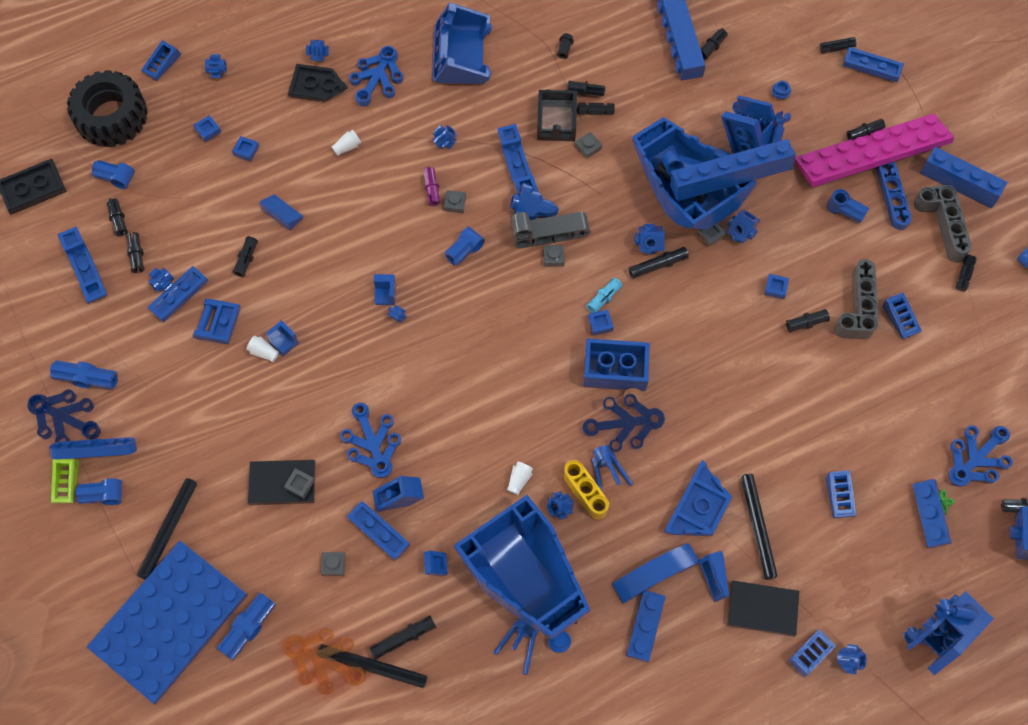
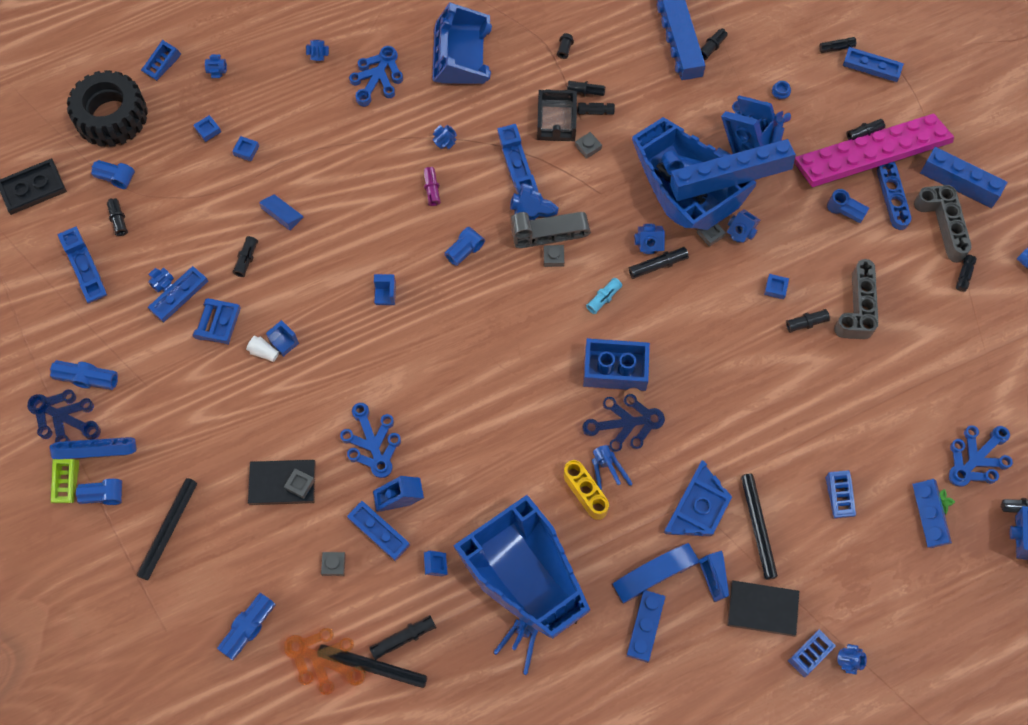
(135, 252): black pin -> none
(167, 622): blue plate -> none
(315, 83): black tile -> none
(346, 143): white cone -> none
(397, 313): blue plate -> none
(455, 201): dark grey plate -> none
(519, 477): white cone -> none
(560, 505): blue gear -> none
(560, 643): blue plate -> none
(600, 322): blue plate -> none
(904, 305): blue slope -> none
(952, 630): blue torso -> none

